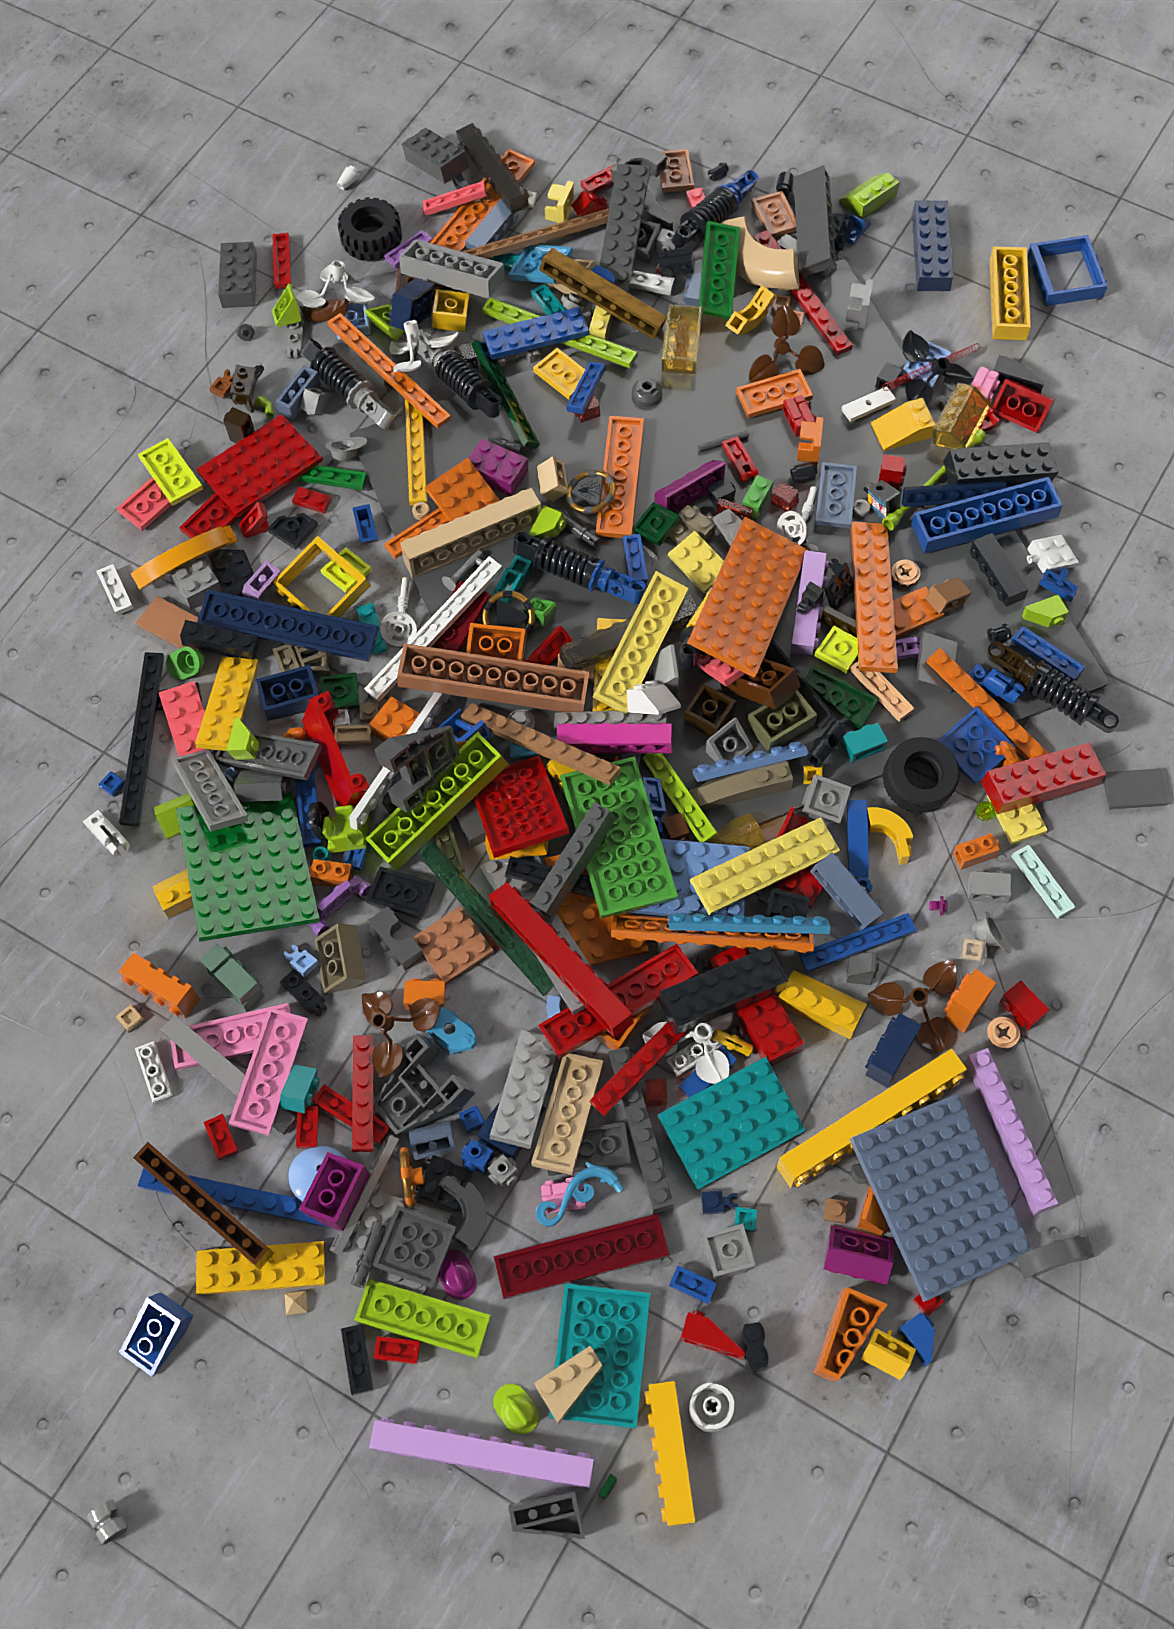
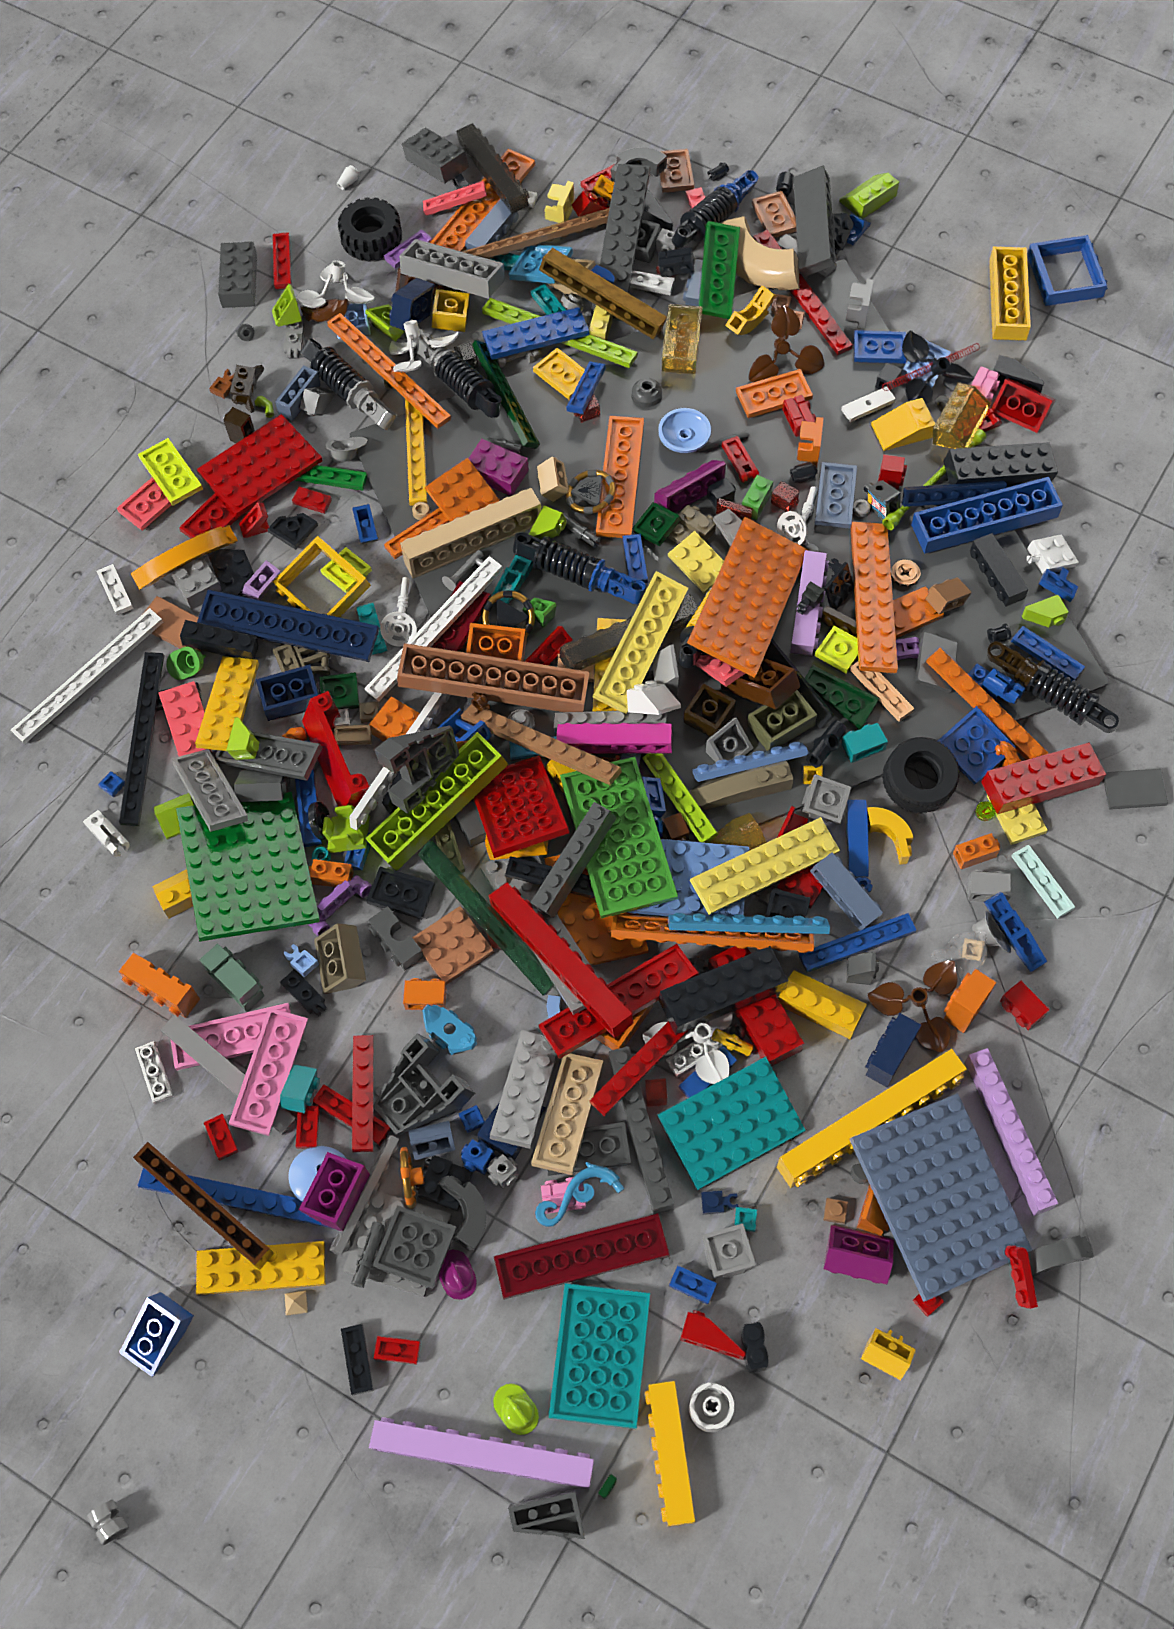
(86, 676): none -> white plate
(130, 1018): tan tile -> none
(228, 772): light blue hand -> none
(376, 1007): reddish brown plant -> none
(422, 1318): lime plate -> none
(480, 701): none -> reddish brown plate
(568, 1382): tan wedge -> none
(604, 187): none -> light orange plate
(684, 423): none -> light blue dish
(849, 1326): orange wedge -> none
(878, 346): none -> blue plate
(919, 1335): blue slope -> none
(932, 245): brick -> none
(941, 905): magenta plate -> none
(1003, 1023): light nougat gear -> none
(1015, 932): none -> blue slope
(1022, 1276): none -> red plate

